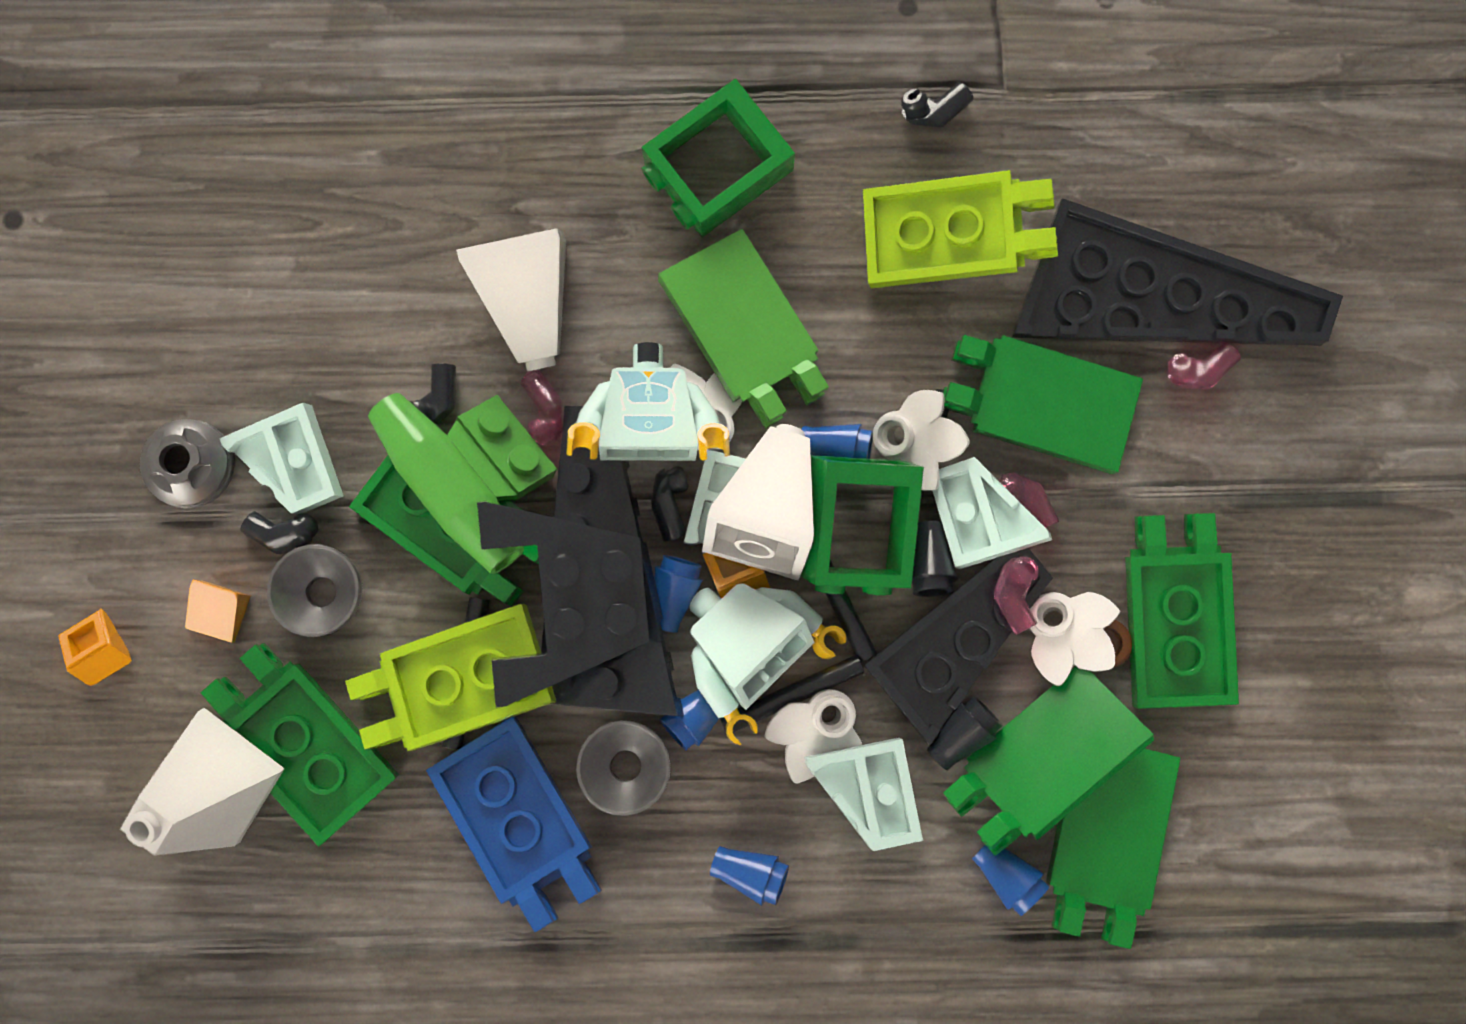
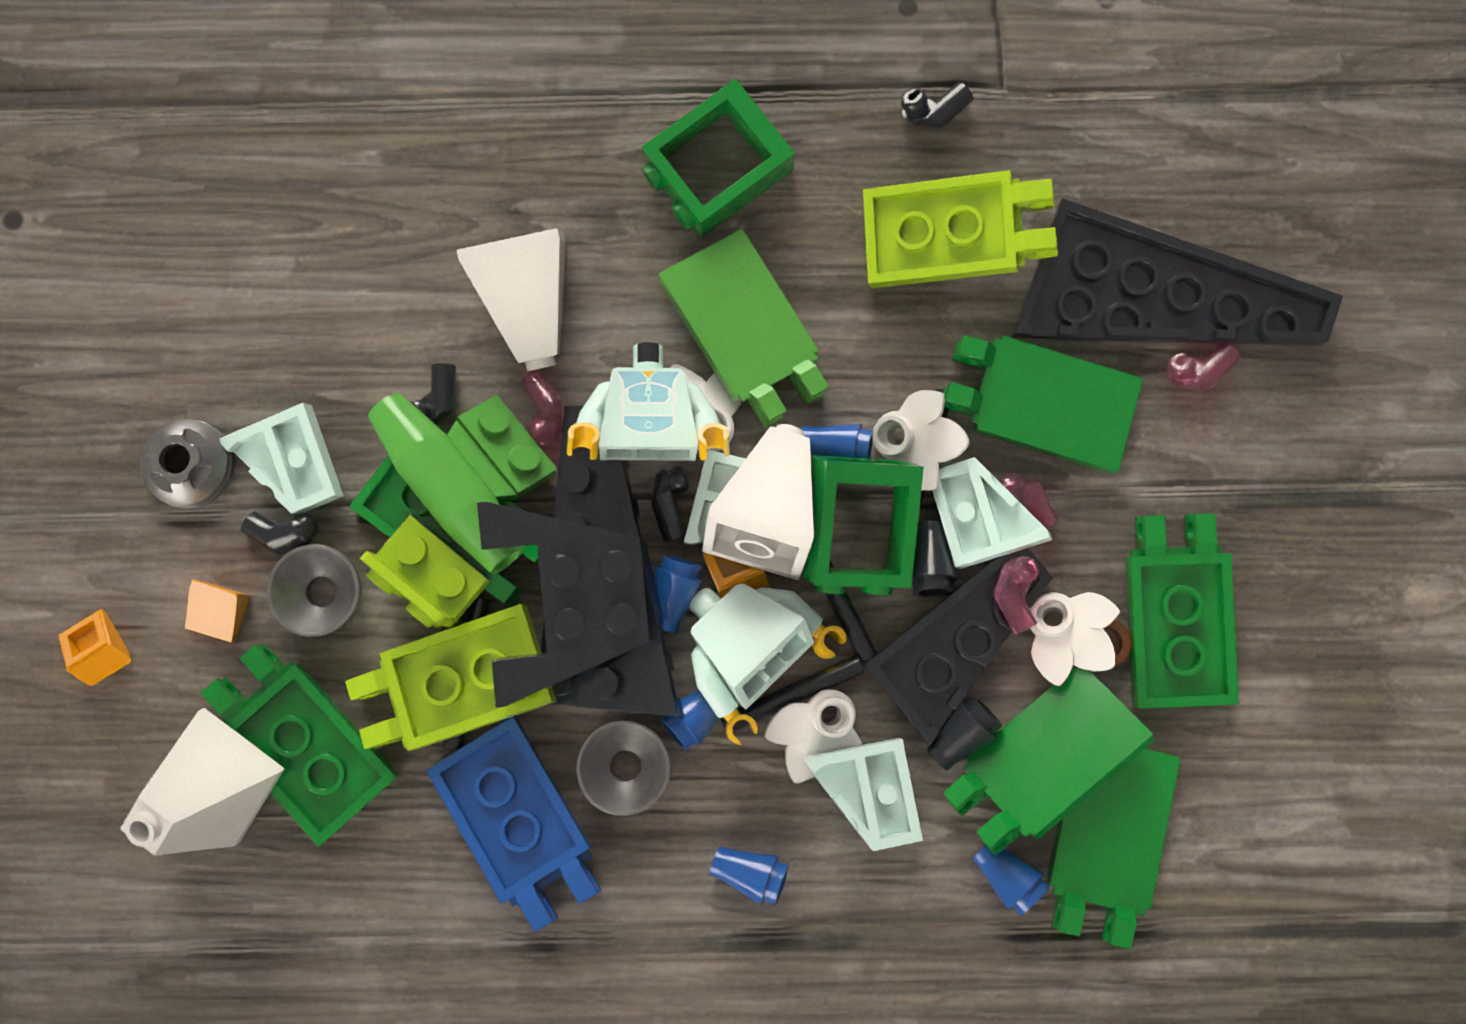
(427, 574): none -> lime bracket

